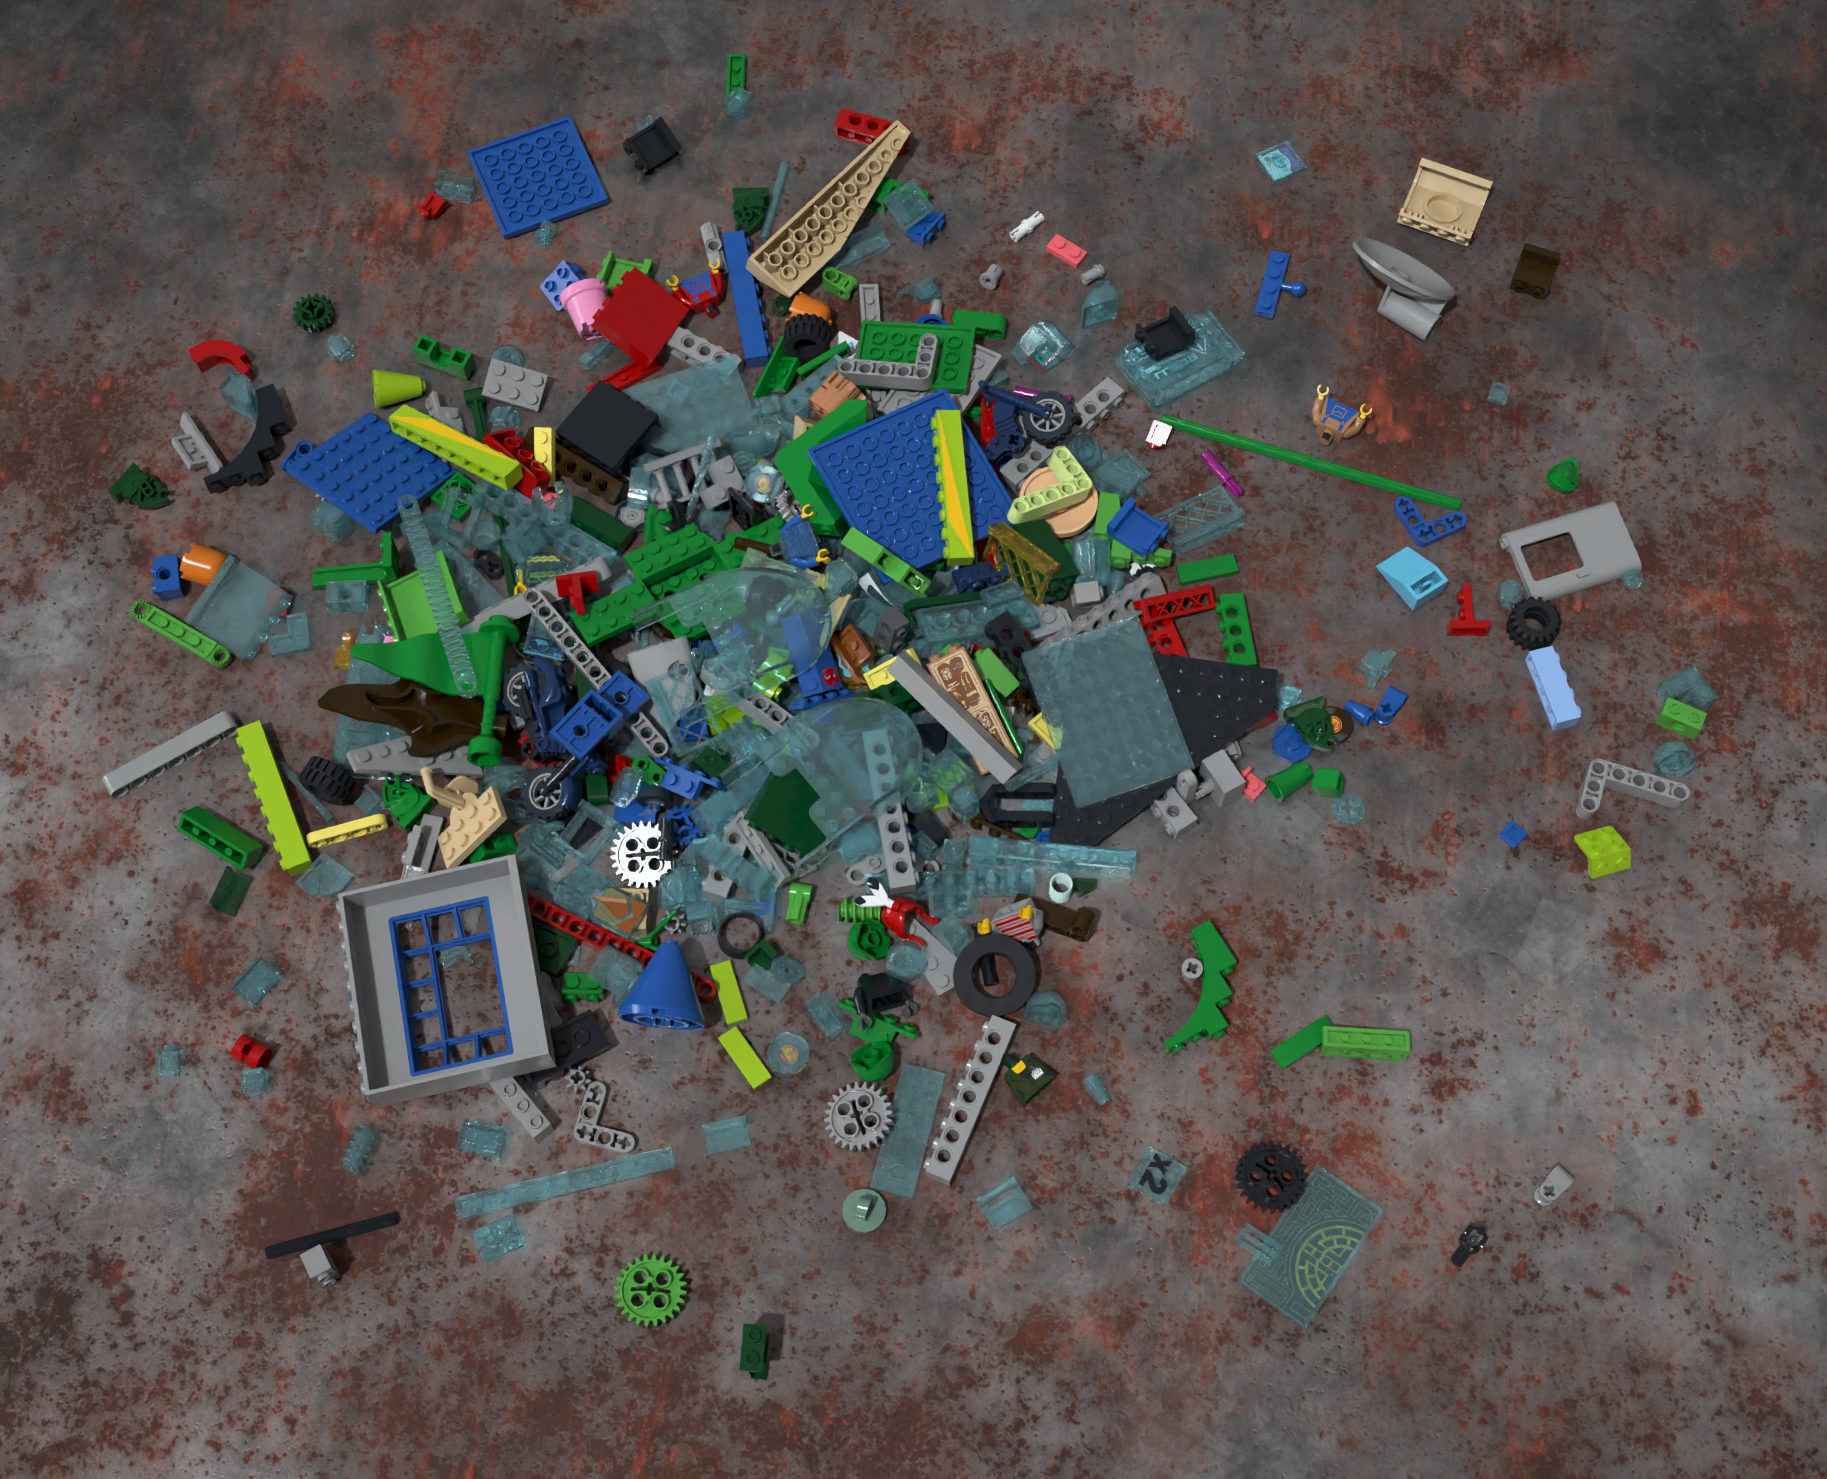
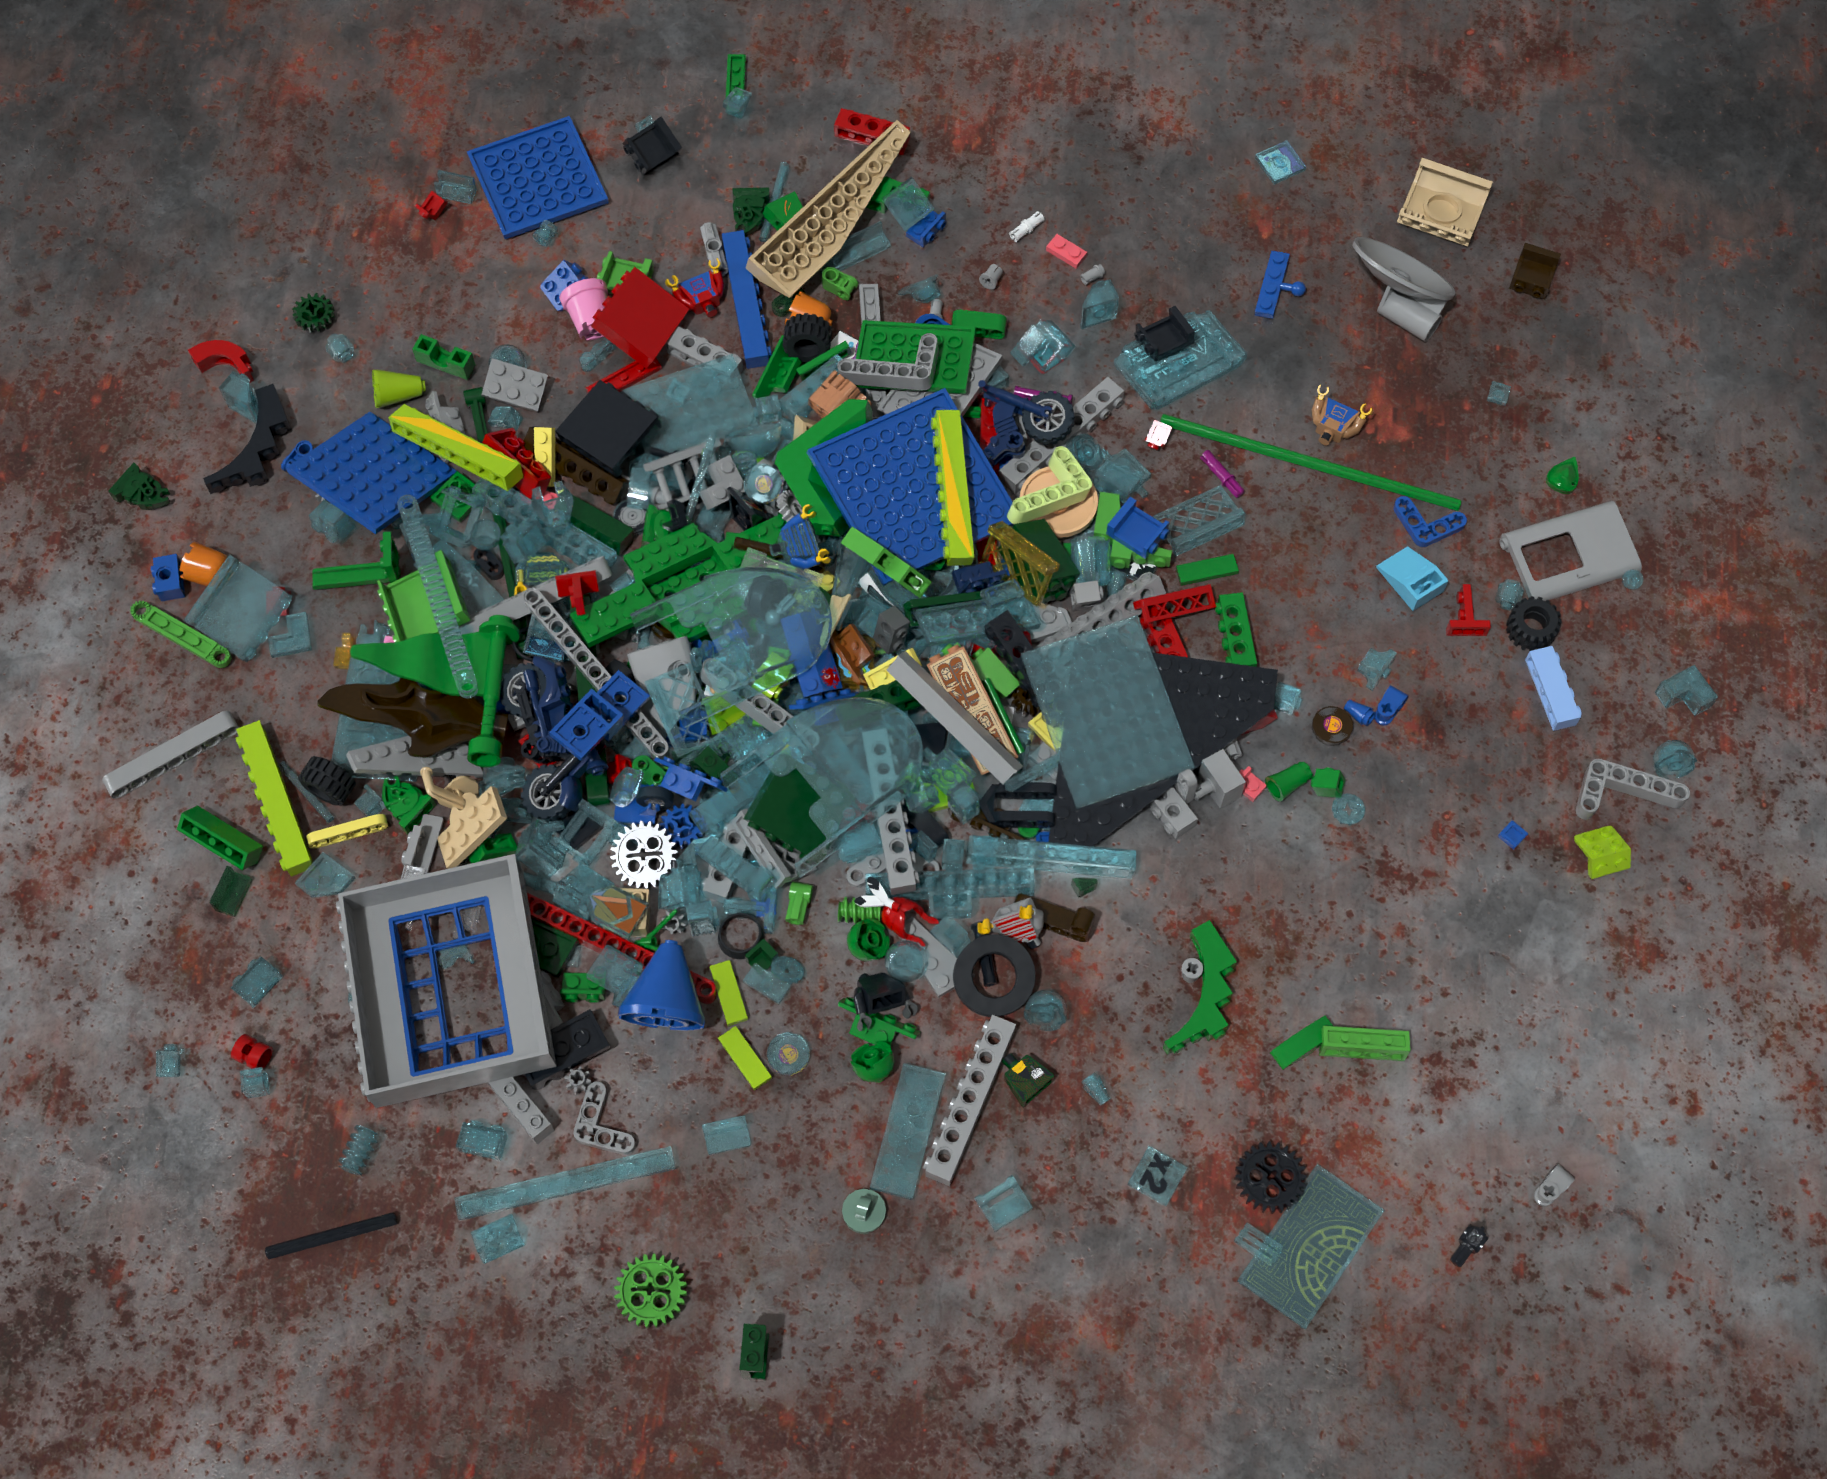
(194, 448): light grey bracket -> none
(320, 1266): light grey brick -> none
(338, 590): clear light blue brick -> none
(666, 839): black pin -> none
(782, 210): none -> green torso
(824, 1017): clear light blue brick -> none
(838, 579): clear light blue slope -> none
(840, 1124): light grey gear -> none
(1060, 878): light aqua piece -> none
(1289, 746): blue tile -> none
(1310, 721): dark green piece -> none
(1681, 718): bright green brick -> none

